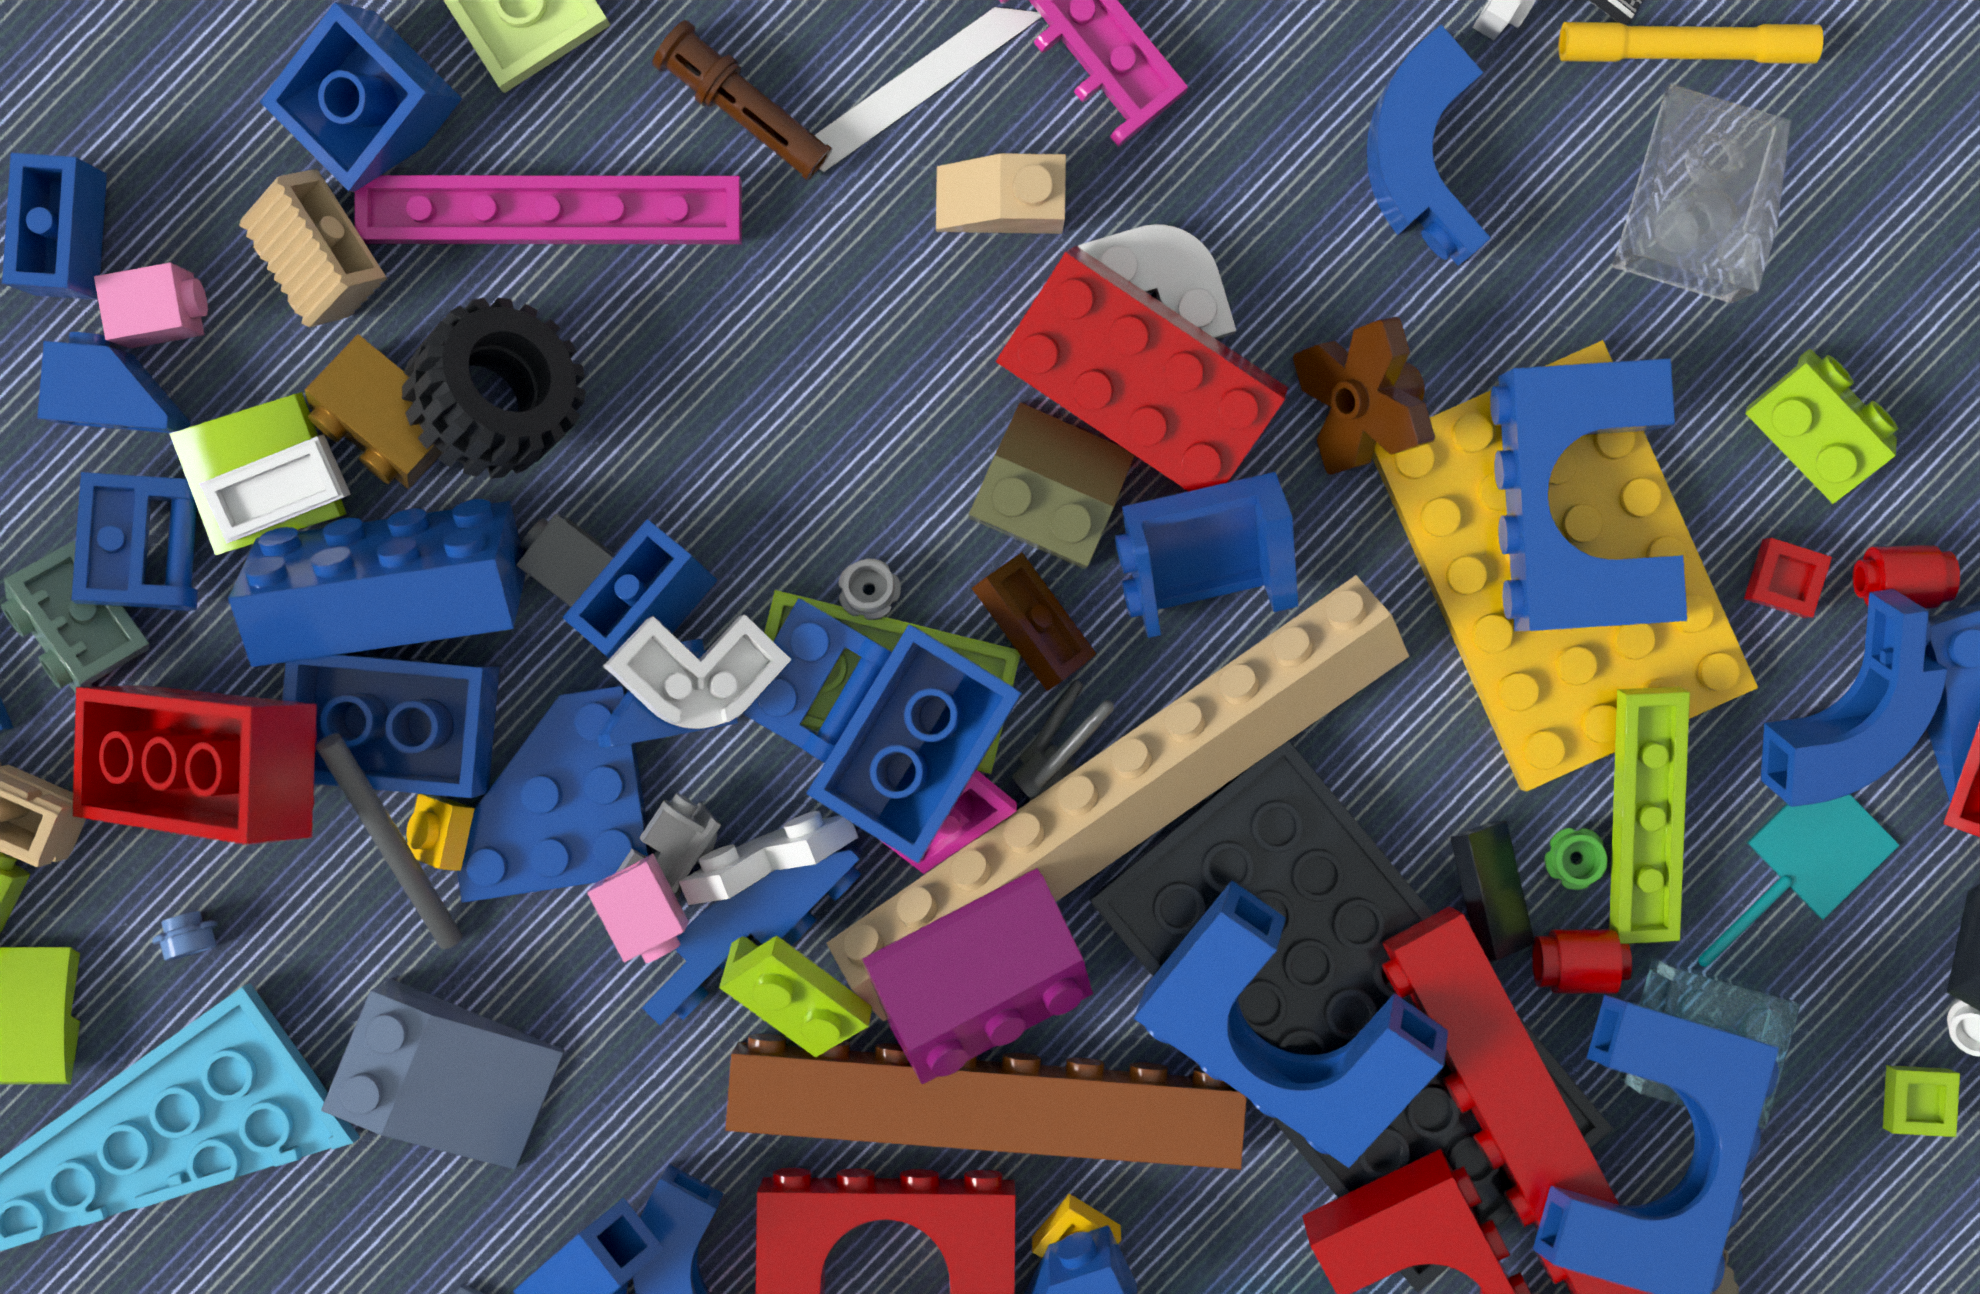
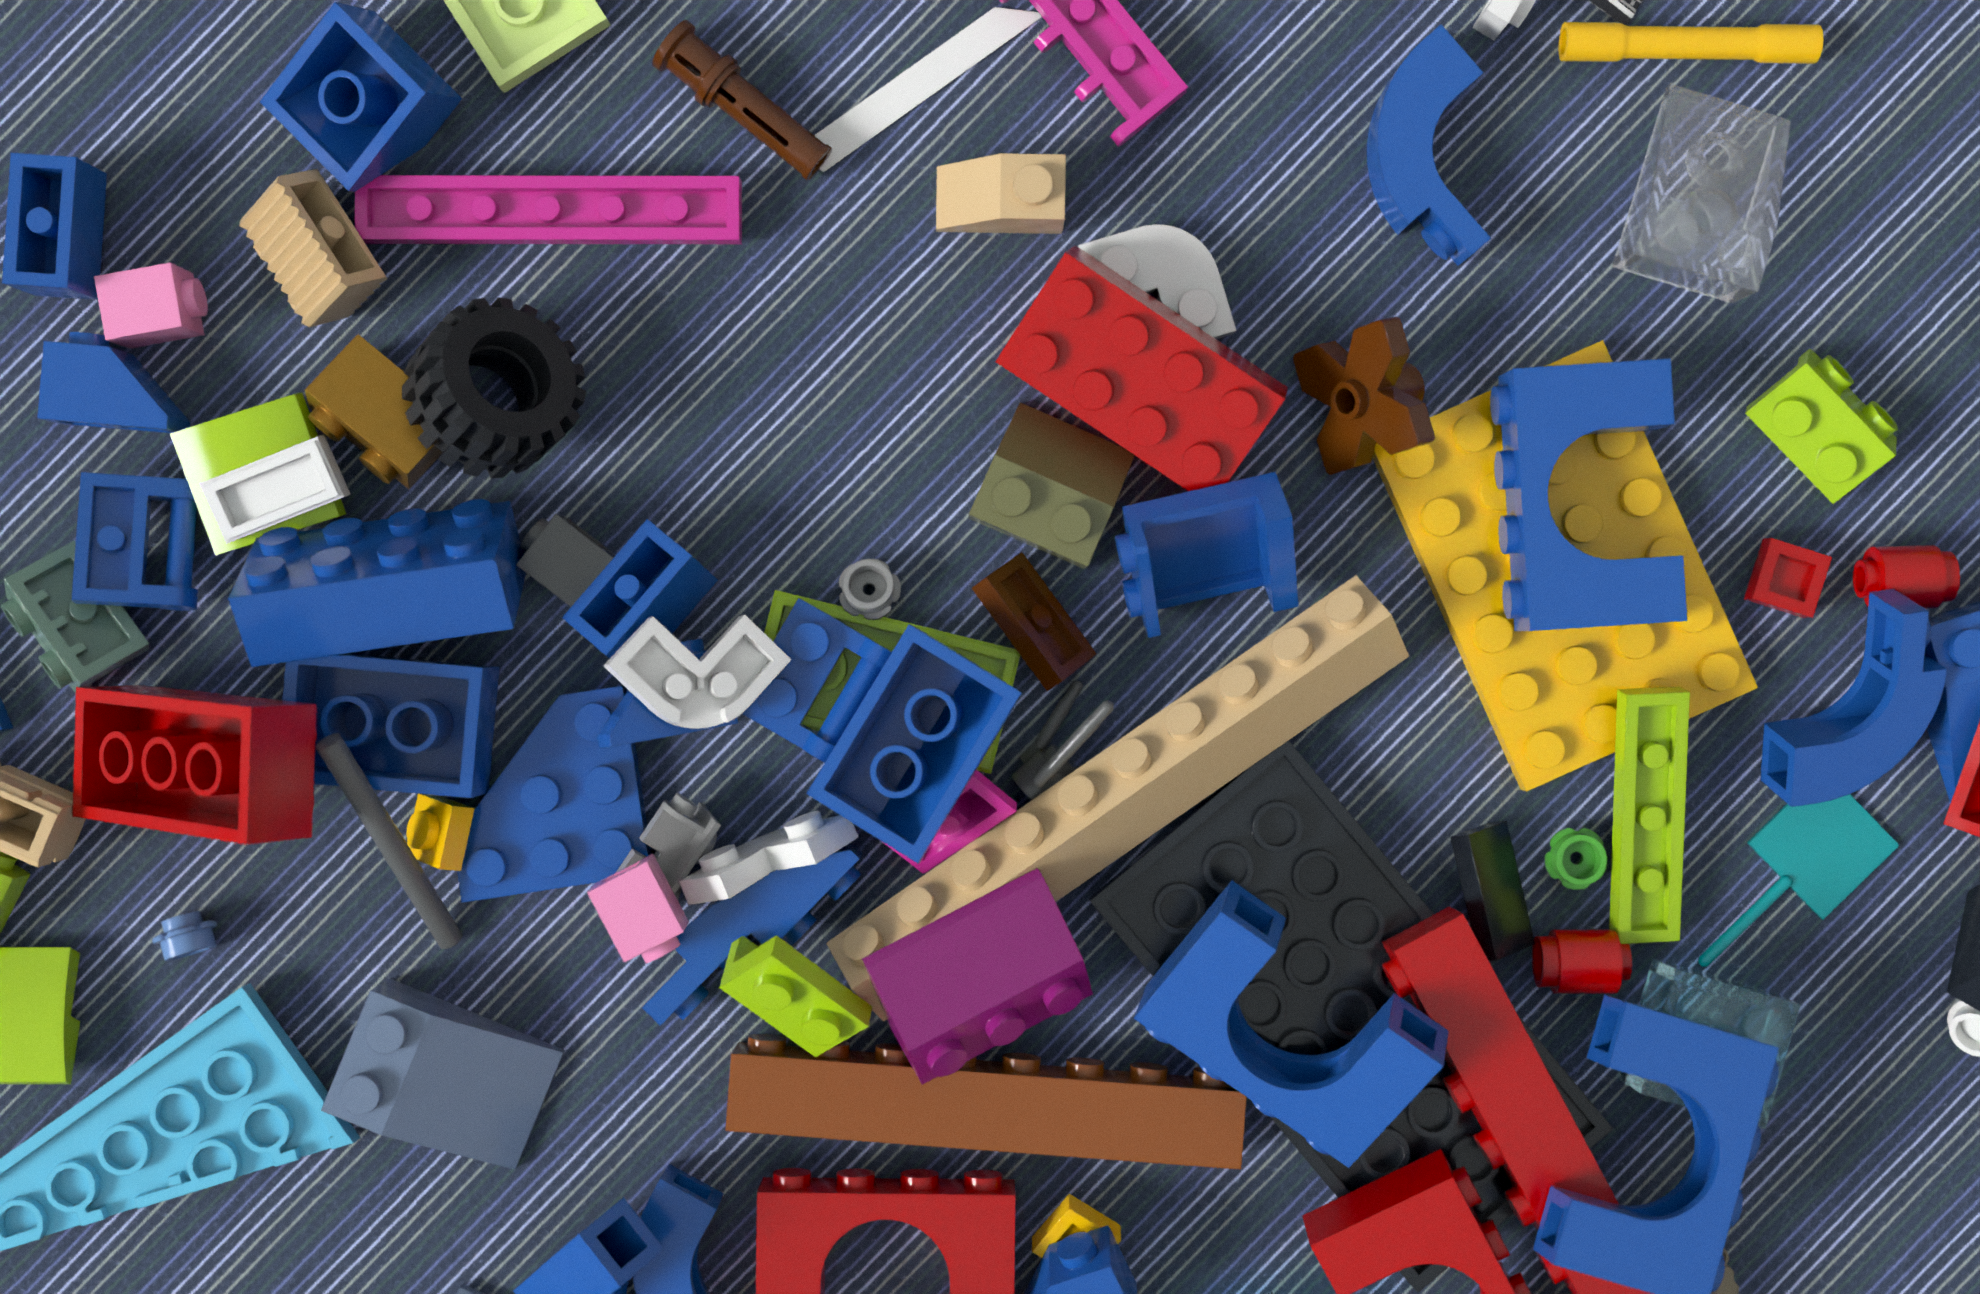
(1921, 1101): lime plate -> none

